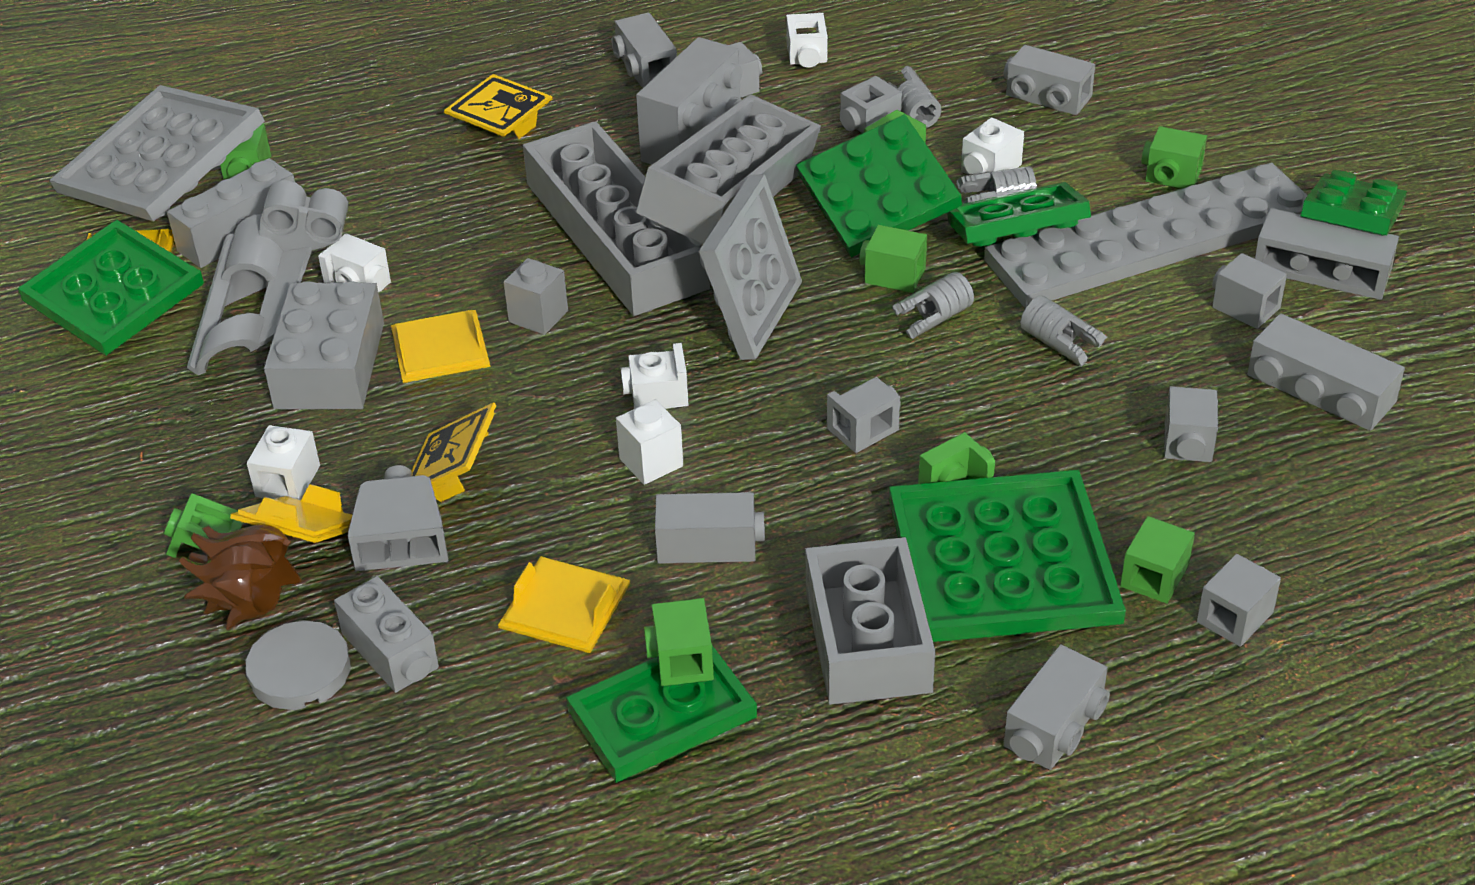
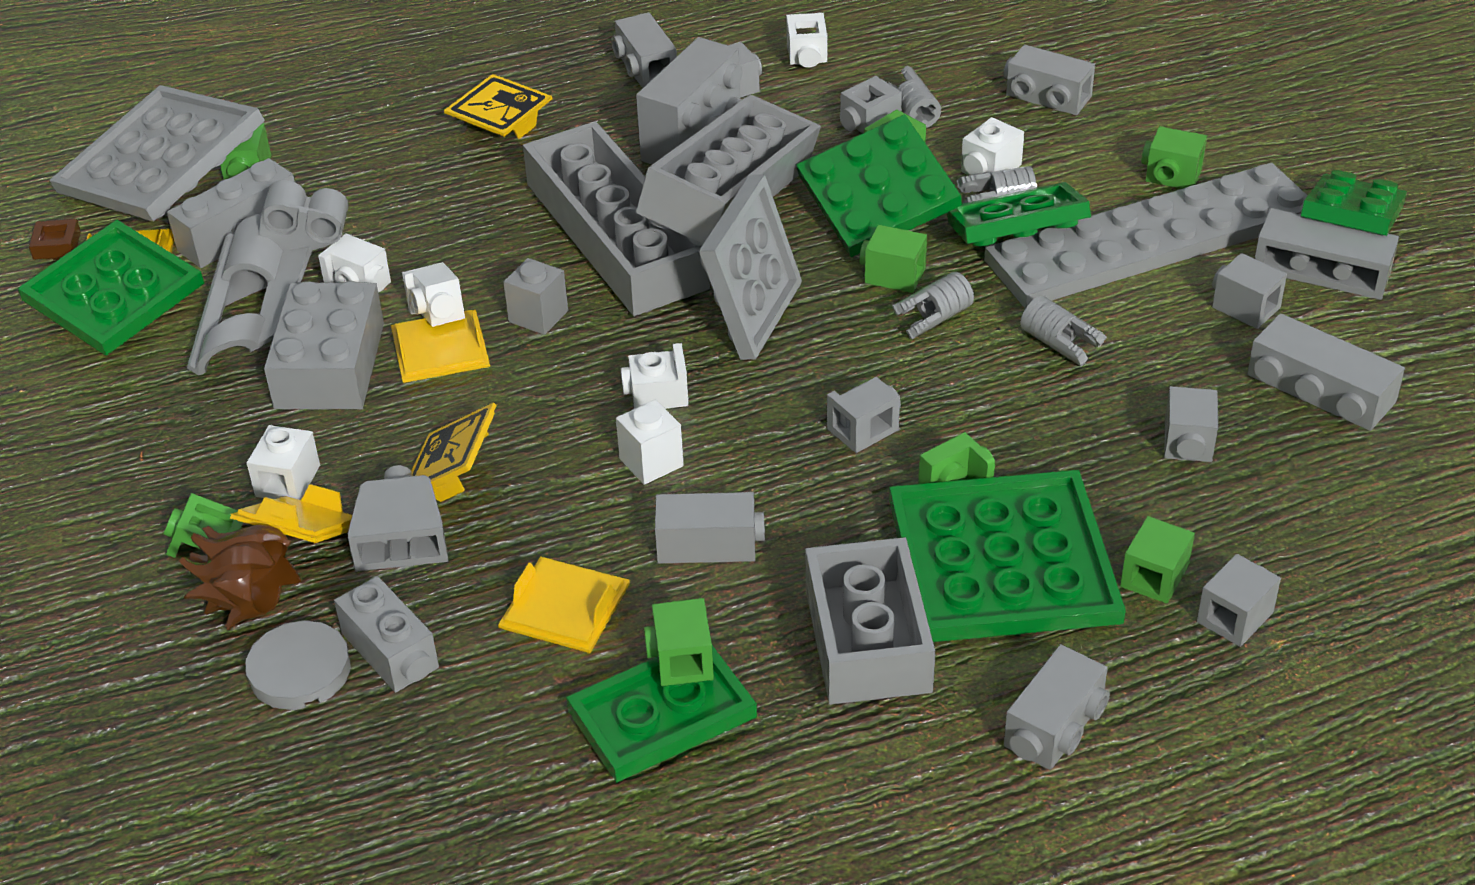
(54, 238): none -> reddish brown plate
(434, 294): none -> white brick

